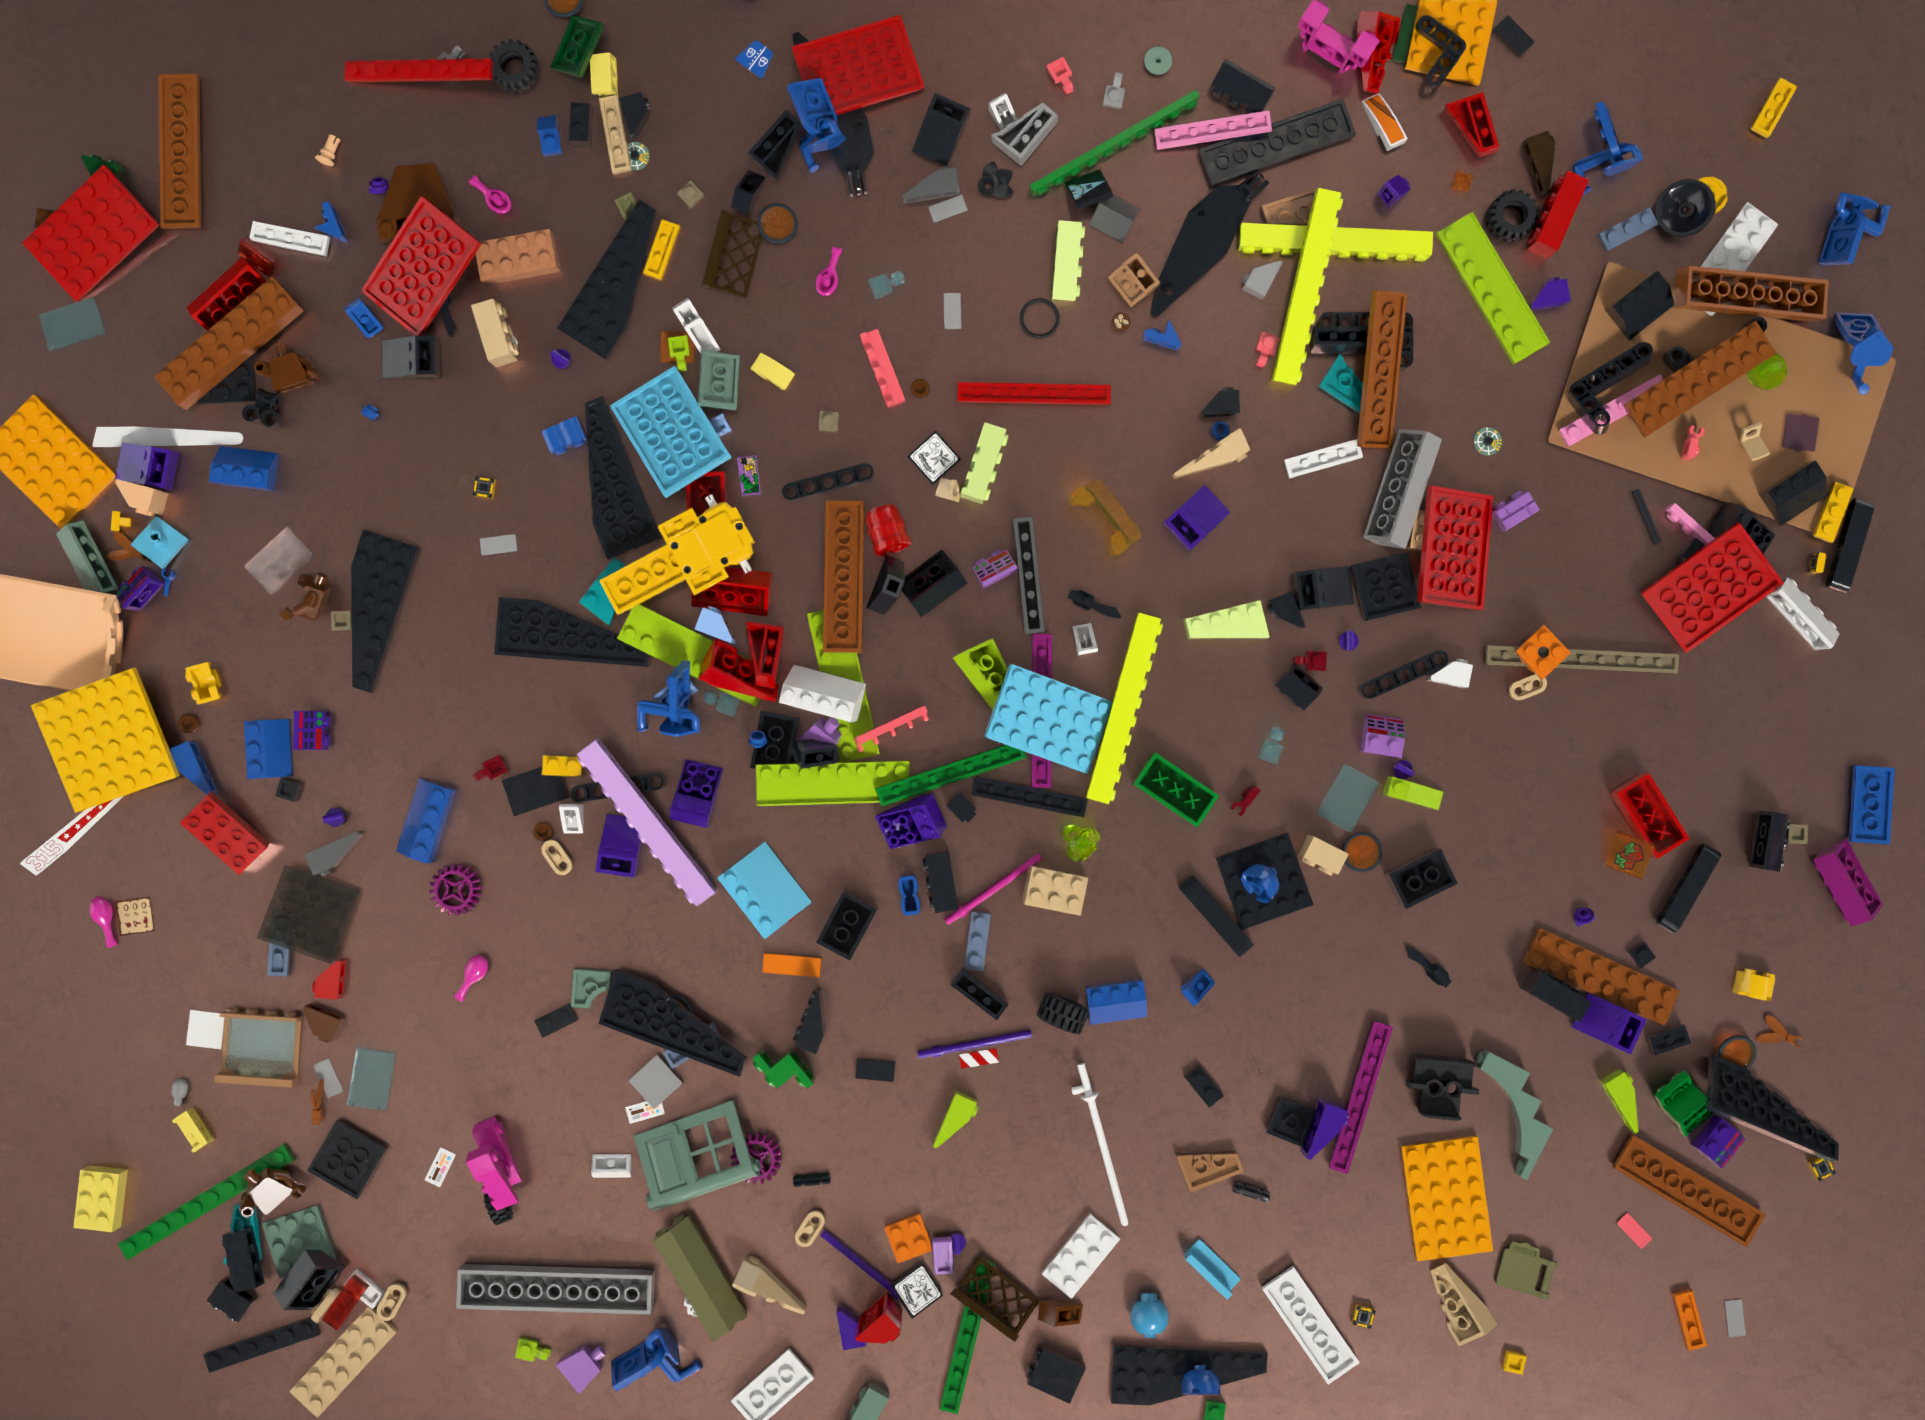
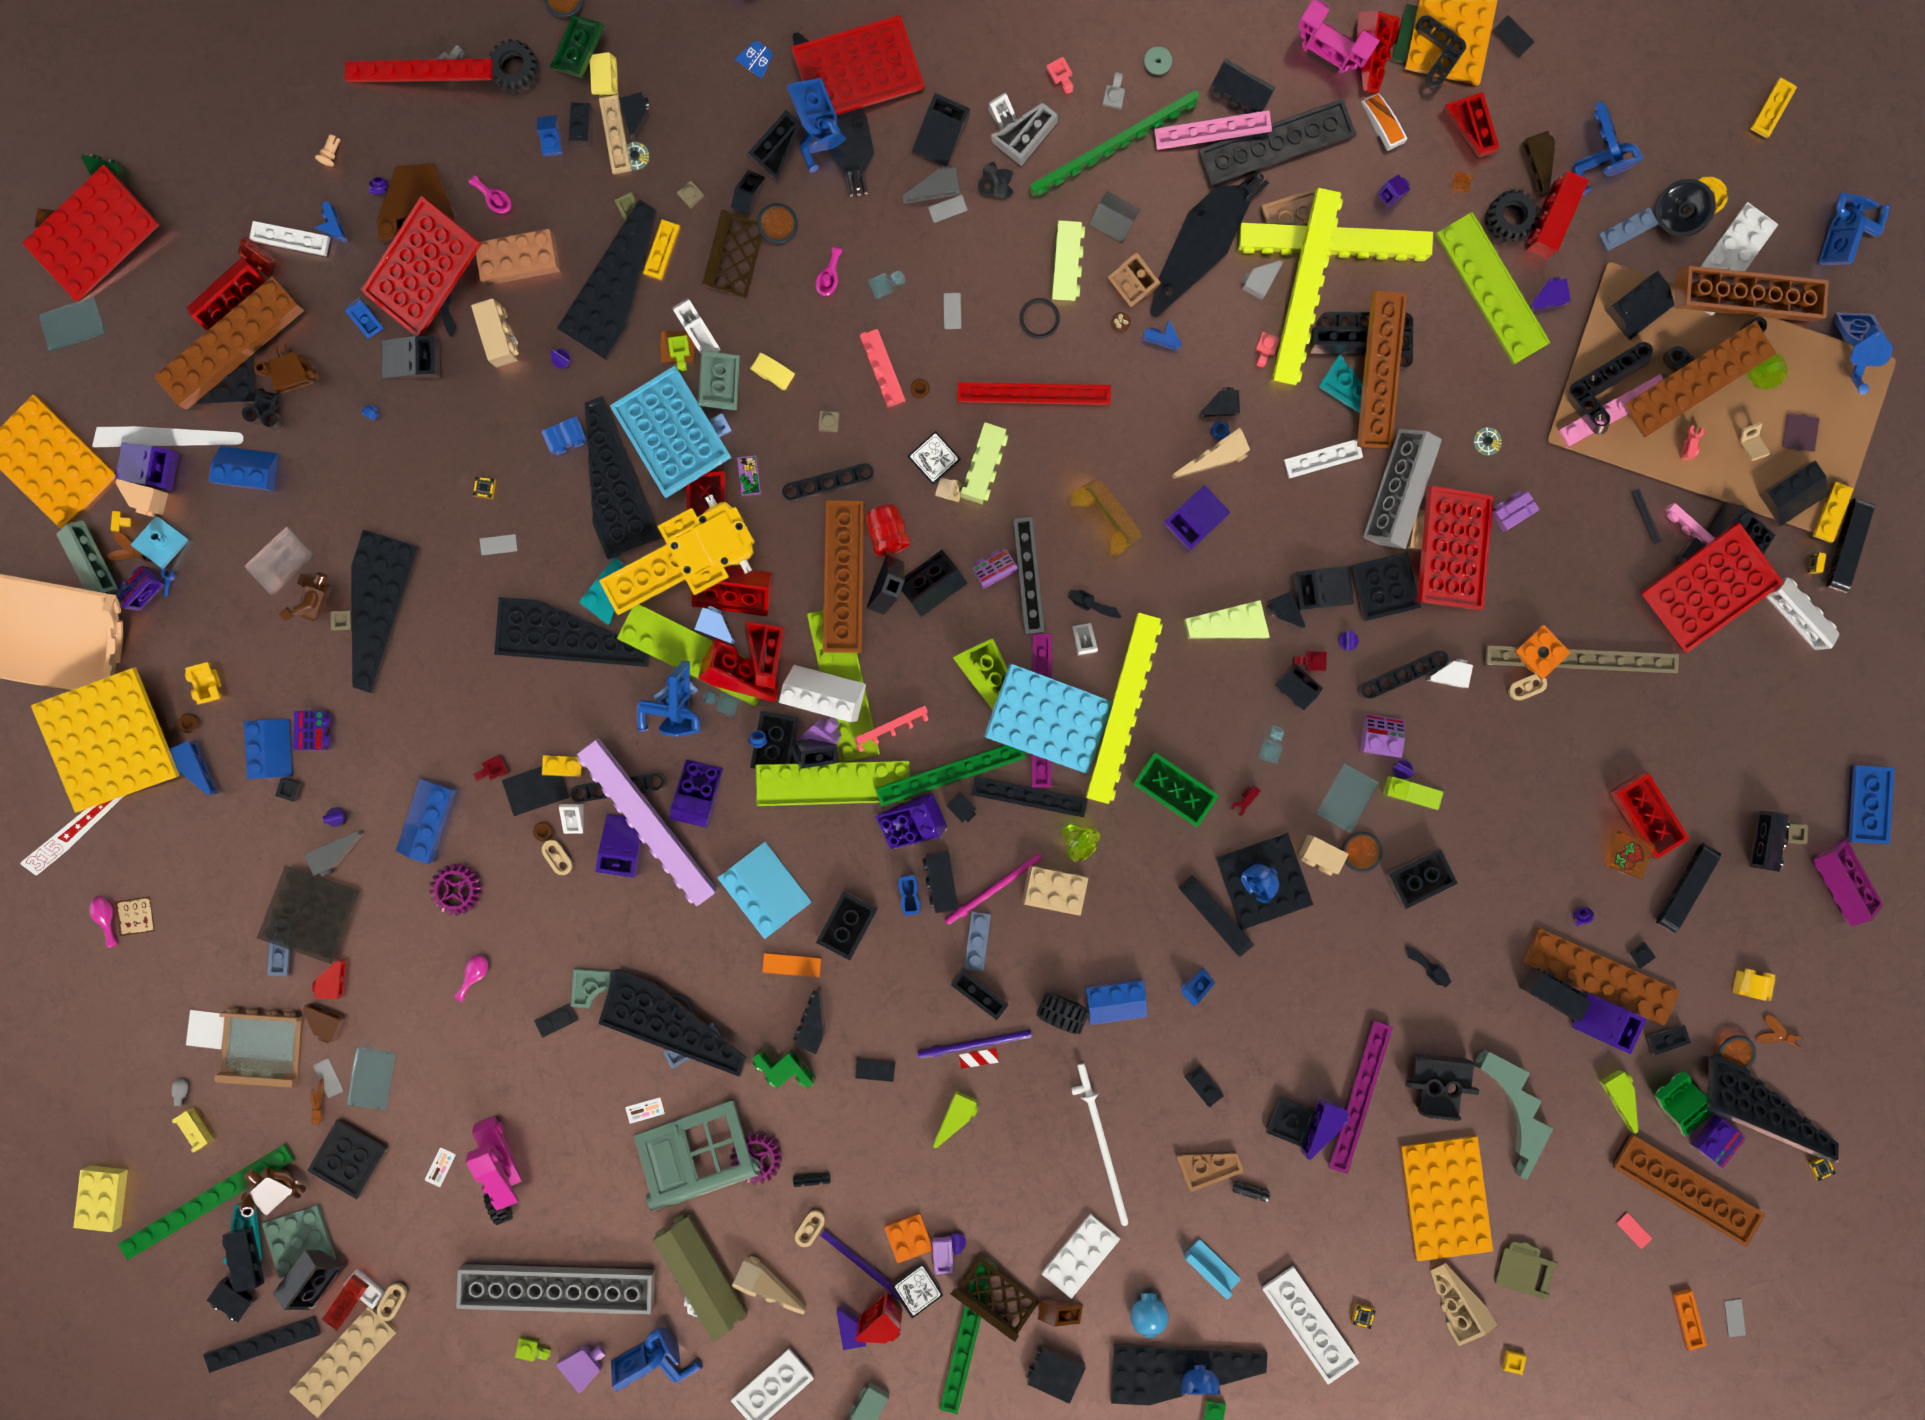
(179, 151): dark orange plate -> none
(224, 833): red brick -> none
(320, 1309): tan plate -> none
(611, 1165): white slope -> none
(655, 1081): light grey tile -> none
(1088, 189): black tile -> none

